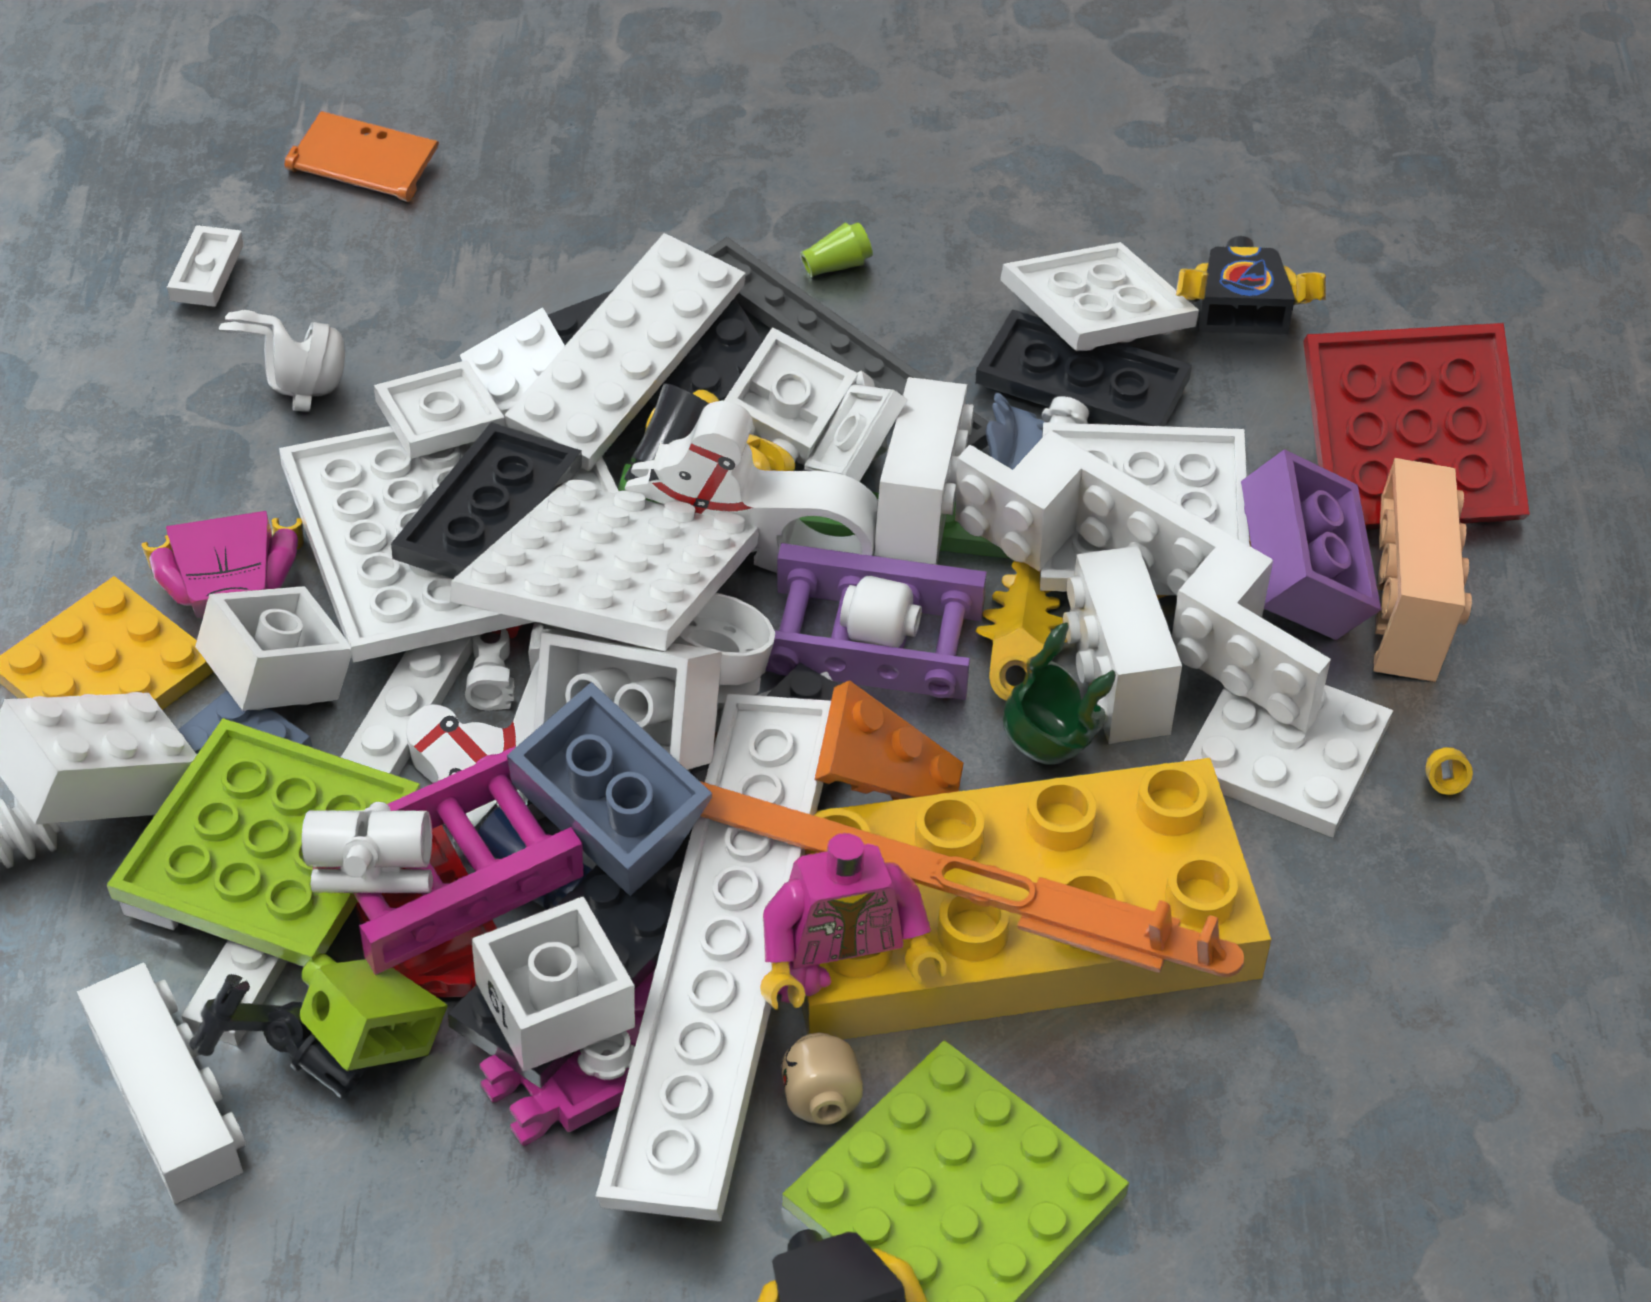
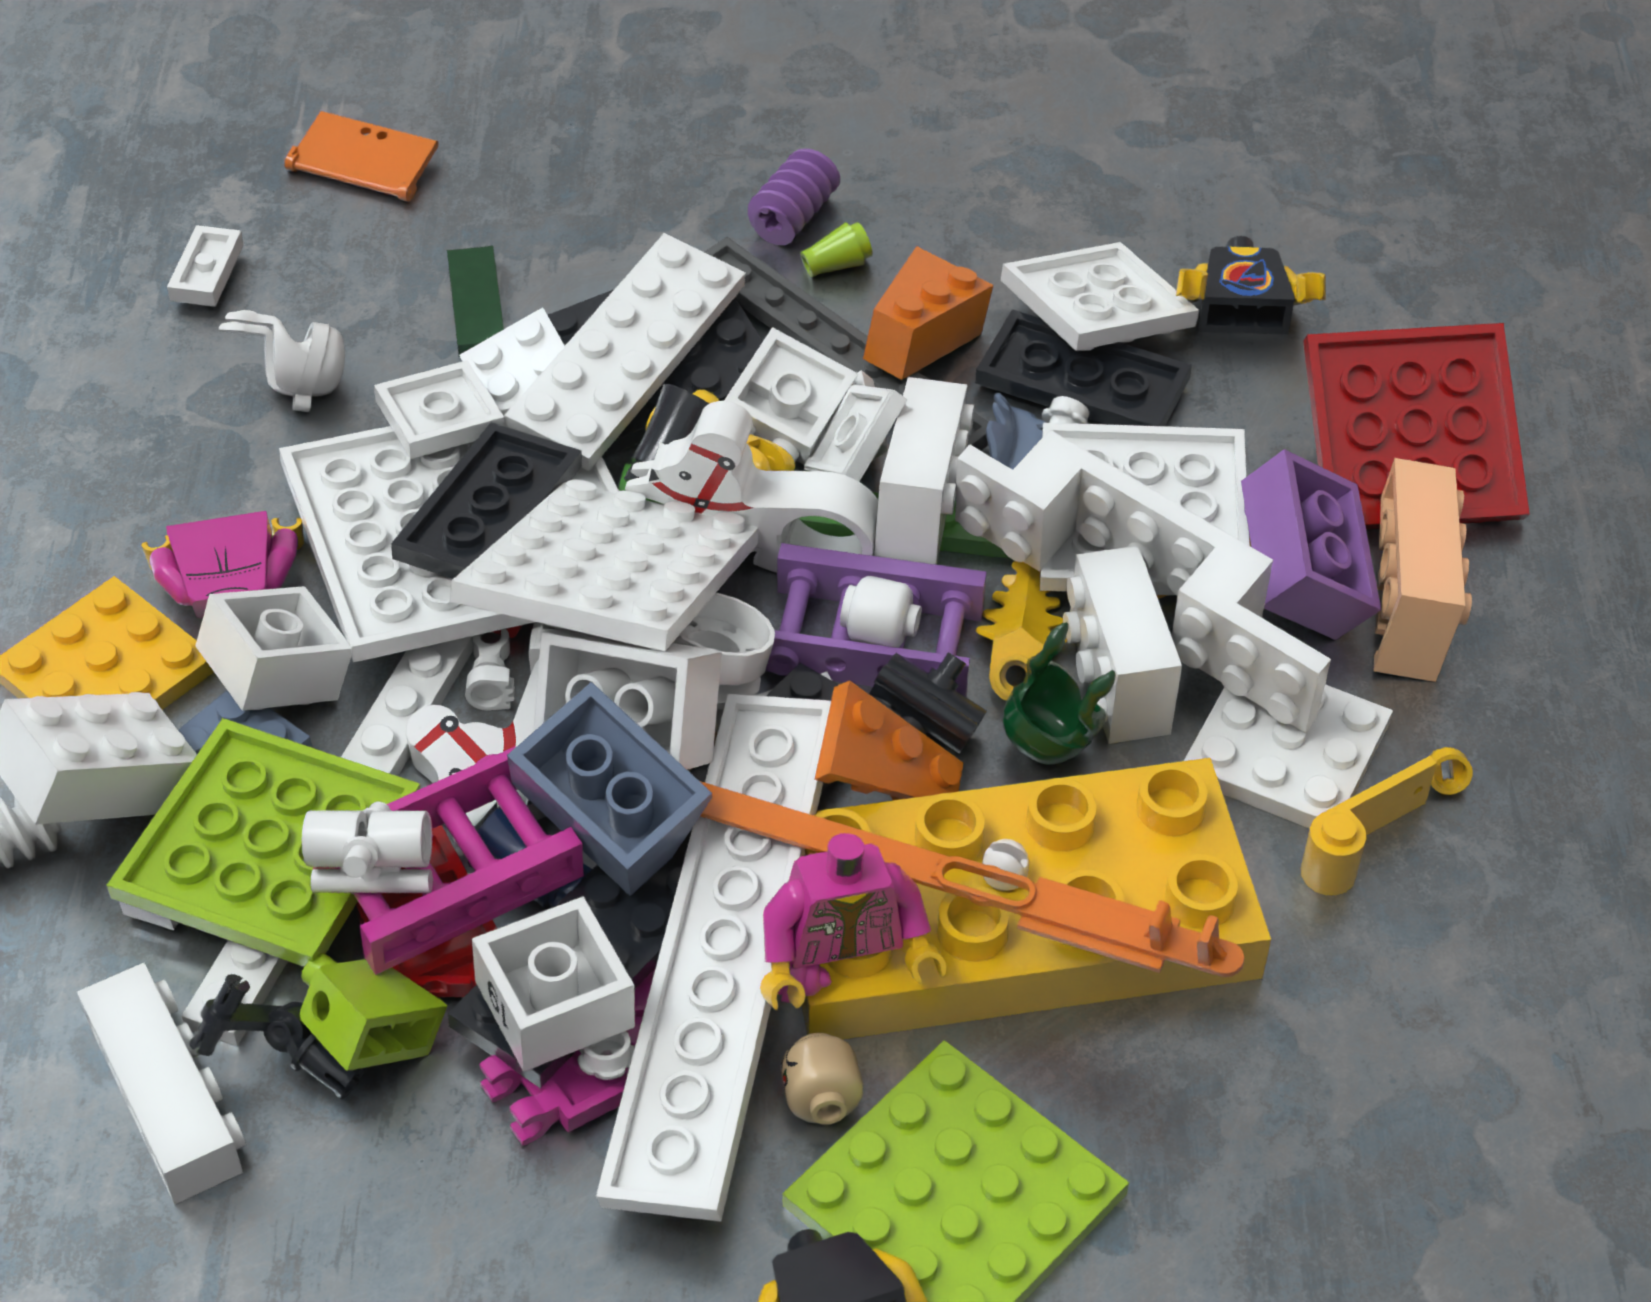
(474, 295): none -> dark green tile
(793, 196): none -> medium lavender piece
(926, 314): none -> orange wedge
(929, 699): none -> black pin
(1009, 857): none -> white hinge
(1340, 833): none -> yellow door

